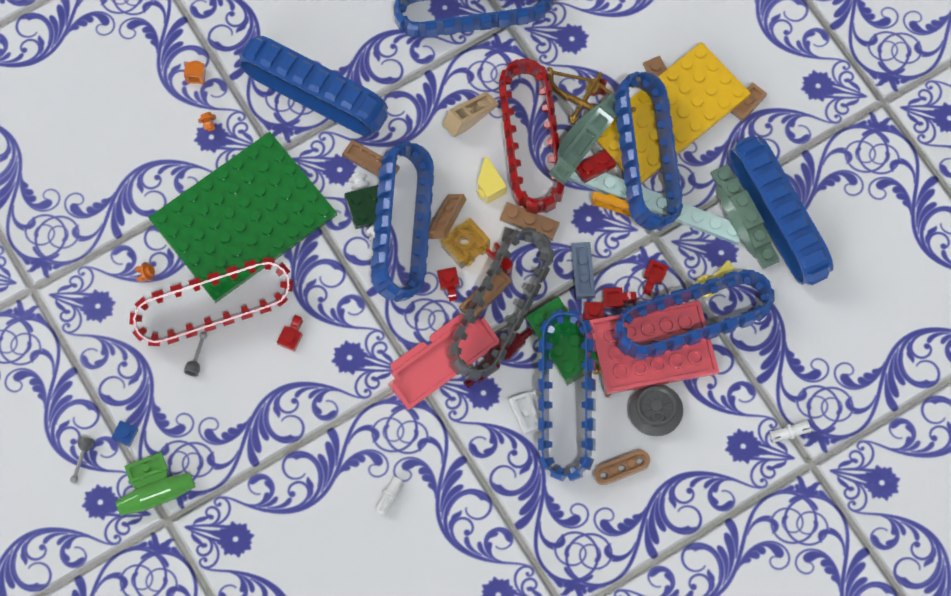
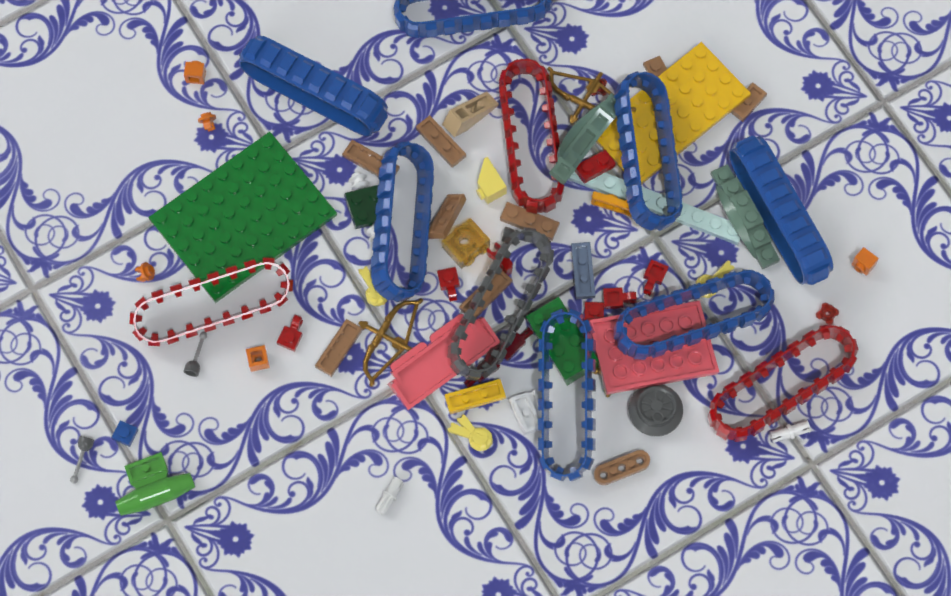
(257, 353): none -> orange plate
(339, 347): none -> medium nougat plate
(371, 294): none -> light yellow piece
(398, 343): none -> pearl gold piece
(441, 141): none -> medium nougat plate
(475, 396): none -> yellow plate
(479, 438): none -> light yellow piece
(788, 405): none -> red piece
(831, 310): none -> clear red plate
(864, 261): none -> orange plate

